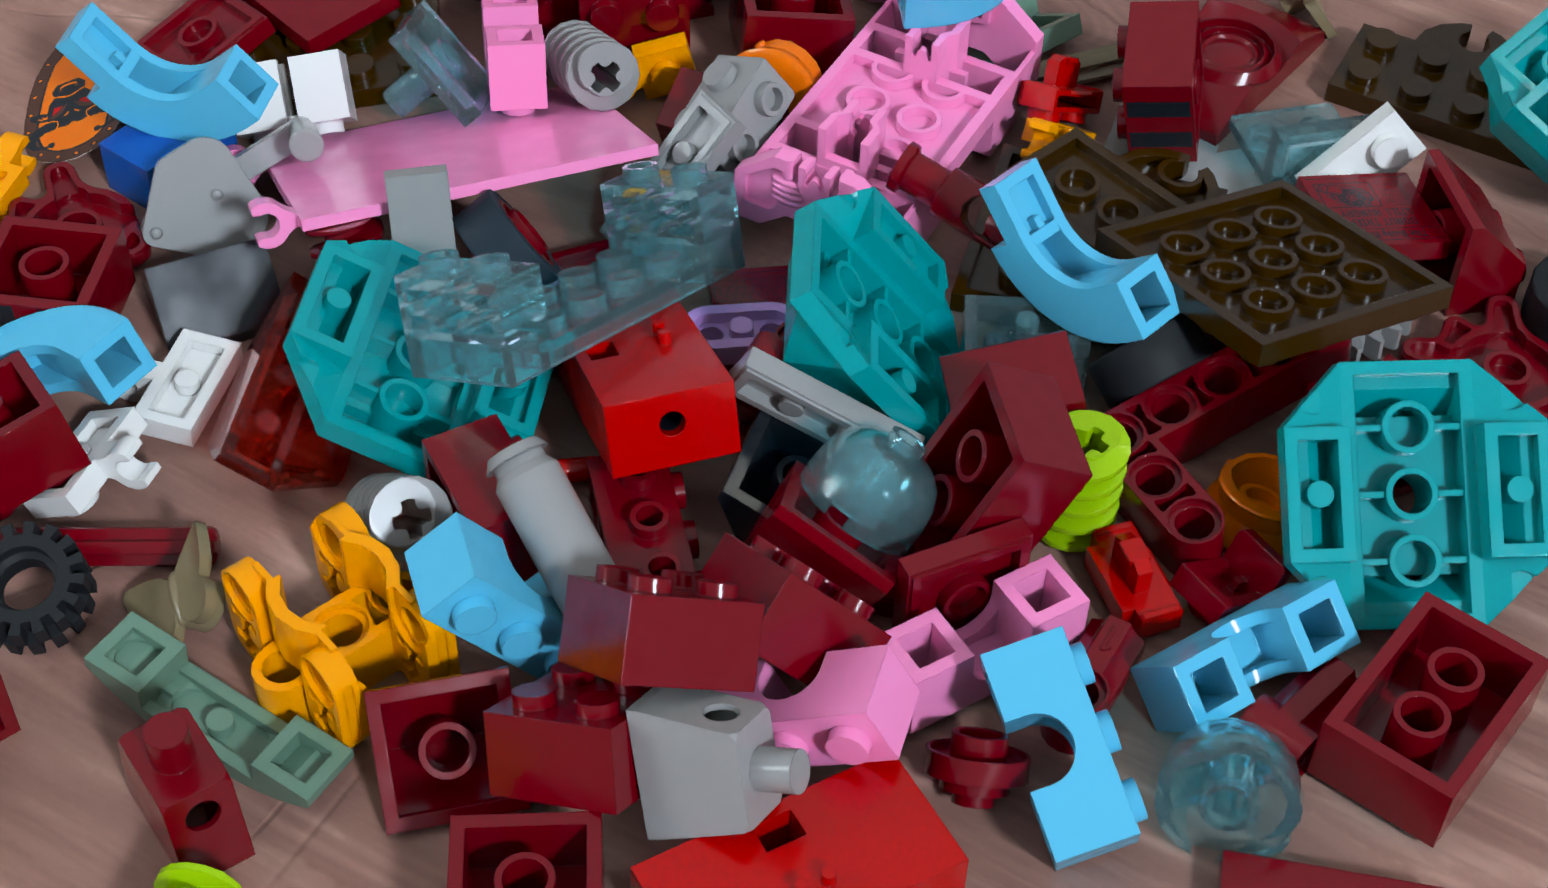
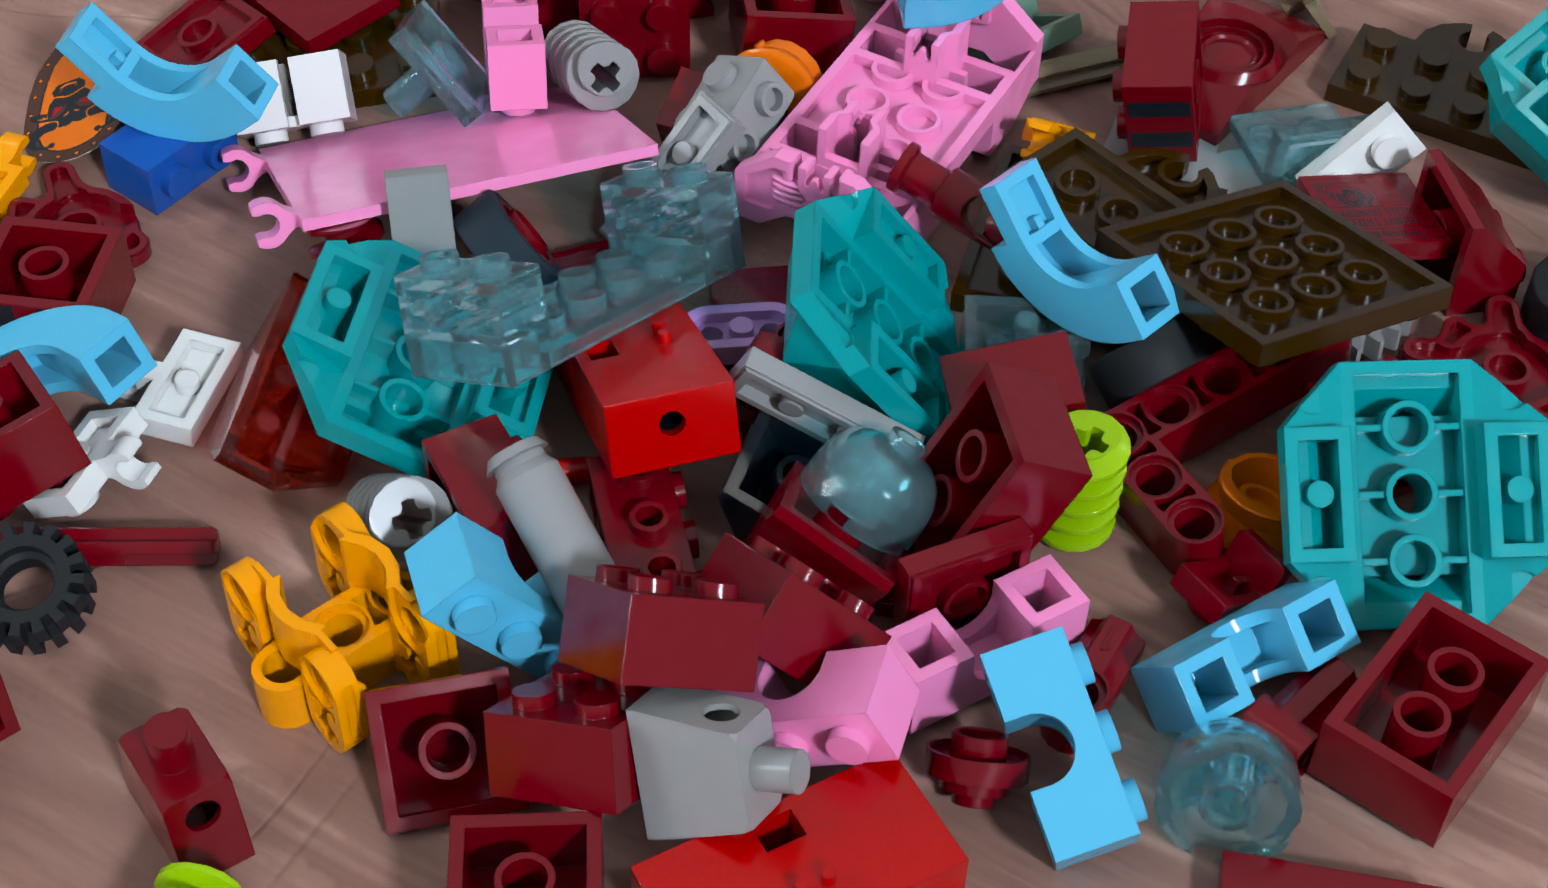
(188, 595): dark tan animal -> none
(204, 191): light grey piece -> none
(213, 292): black slope -> none
(256, 747): sand green slope -> none
(660, 63): light orange plate -> none
(1059, 94): red piece -> none
(1131, 580): red piece -> none

